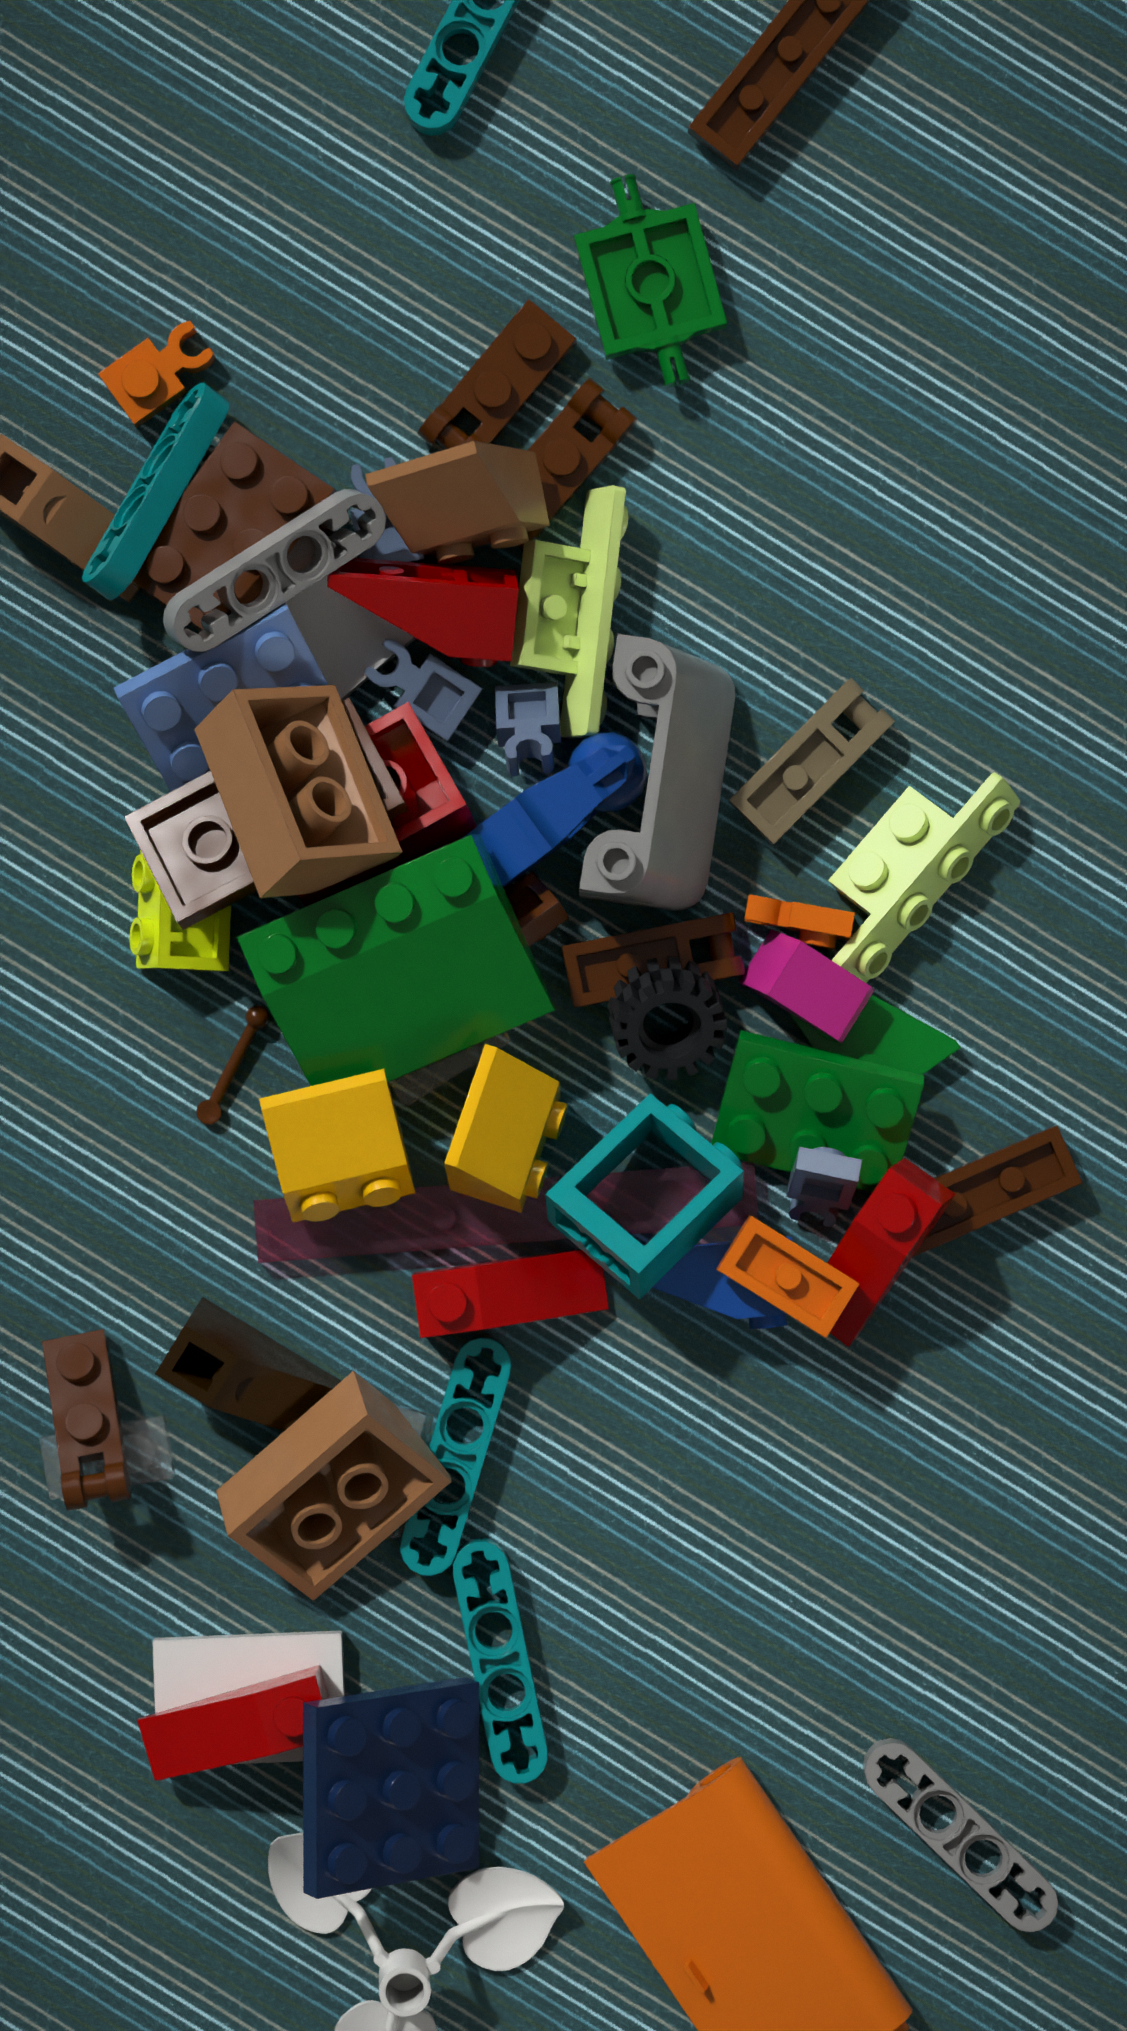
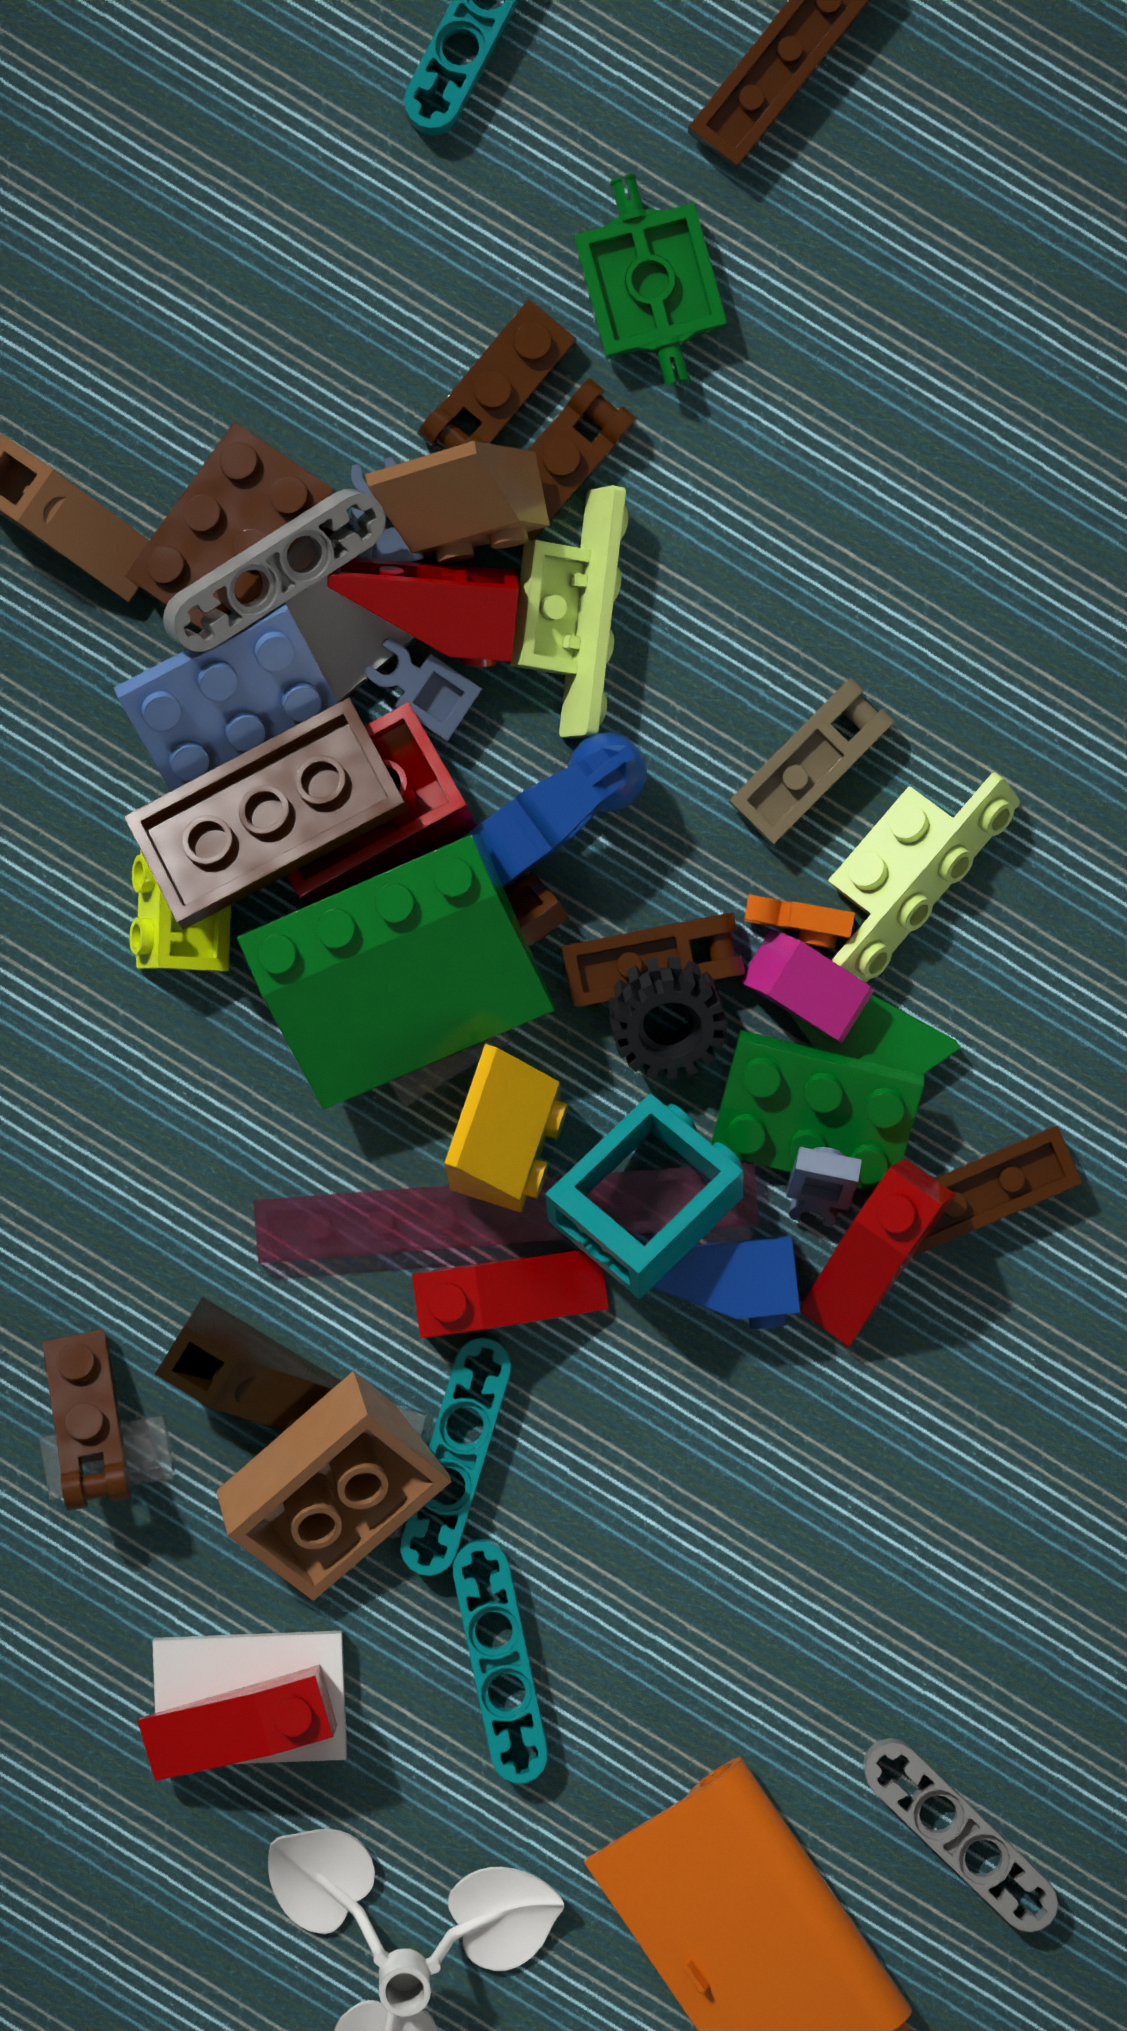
(147, 379): orange plate -> none
(155, 491): teal beam -> none
(210, 1110): reddish brown hinge -> none
(296, 788): medium nougat slope -> none
(337, 1146): yellow slope -> none
(390, 1786): dark blue plate -> none
(528, 723): sand blue plate -> none
(672, 854): light grey windscreen -> none
(787, 1276): orange plate -> none

